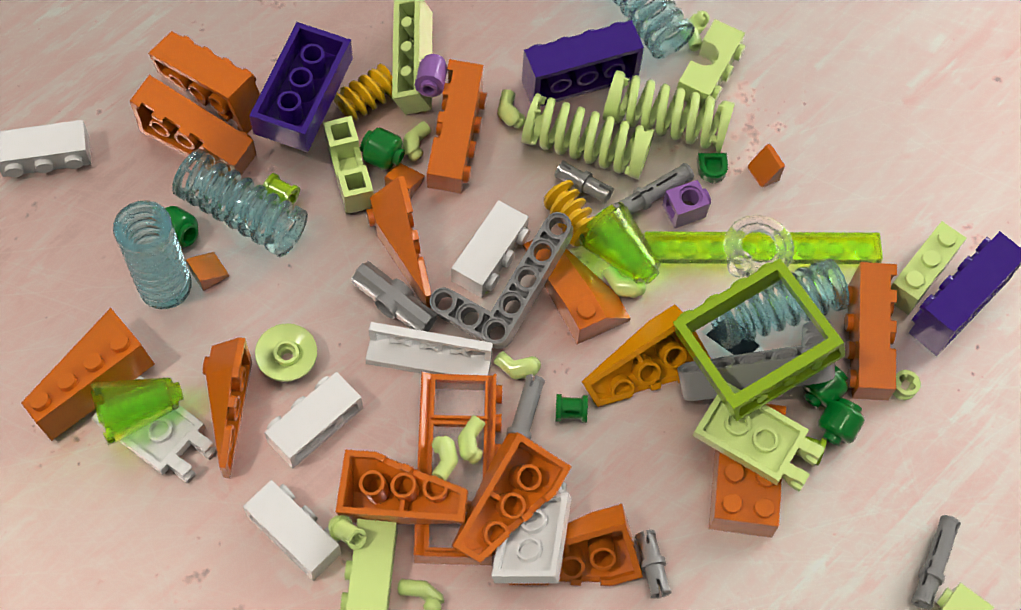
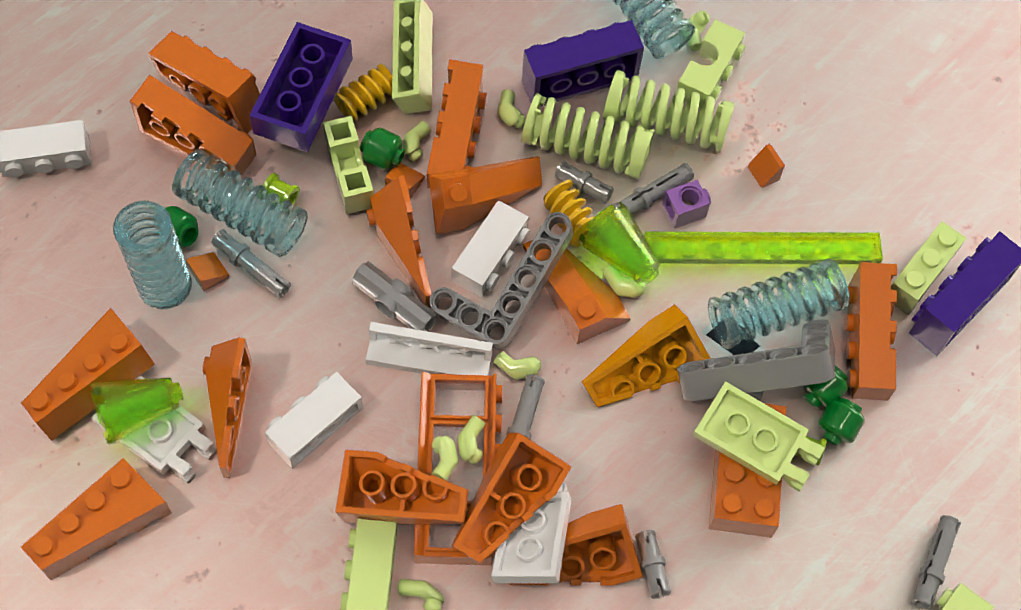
(95, 520): none -> orange wedge
(241, 255): none -> light grey pin
(283, 340): yellowish green dish -> none
(292, 528): white brick -> none
(343, 529): yellowish green pin -> none
(431, 75): medium lavender brick -> none
(471, 193): none -> orange wedge
(571, 408): green bush -> none
(712, 166): green tile -> none
(751, 224): clear piece -> none
(782, 378): lime window -> none
(914, 385): yellowish green bush -> none

